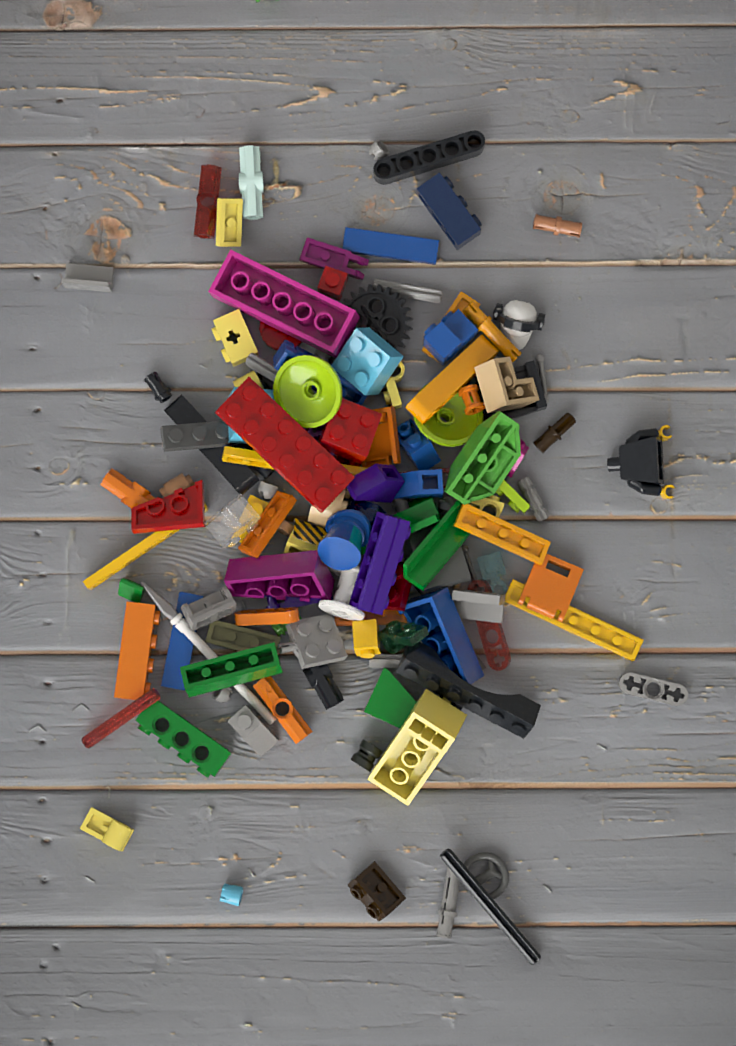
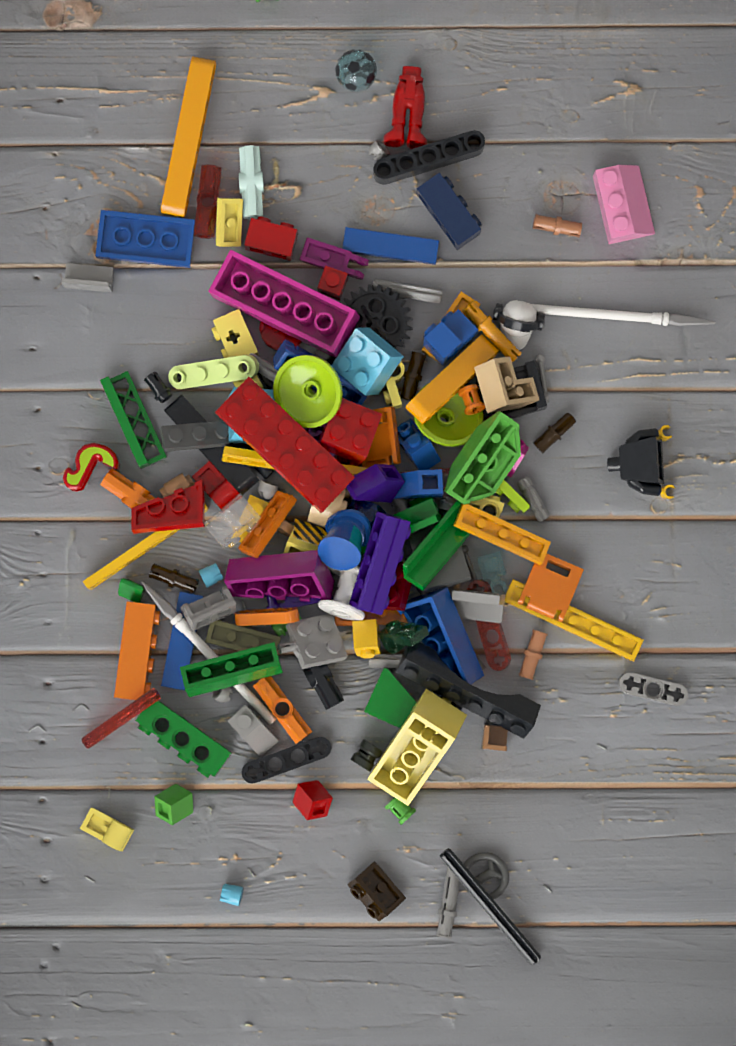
(85, 463): none -> red animal
(123, 419): none -> green fence
(145, 238): none -> blue plate
(173, 578): none -> dark brown pin
(173, 804): none -> bright green panel
(188, 137): none -> light orange beam
(210, 575): none -> medium azure hose
(213, 371): none -> yellowish green plate
(216, 485): none -> red plate
(271, 238): none -> red brick
(287, 763): none -> black beam
(312, 800): none -> red panel
(356, 70): none -> clear light blue piece
(400, 810): none -> bright green bush
(408, 95): none -> red piece
(413, 376): none -> dark brown pin
(494, 738): none -> medium nougat panel
(533, 654): none -> nougat pin
(623, 203): none -> bright pink slope
(653, 318): none -> white piece

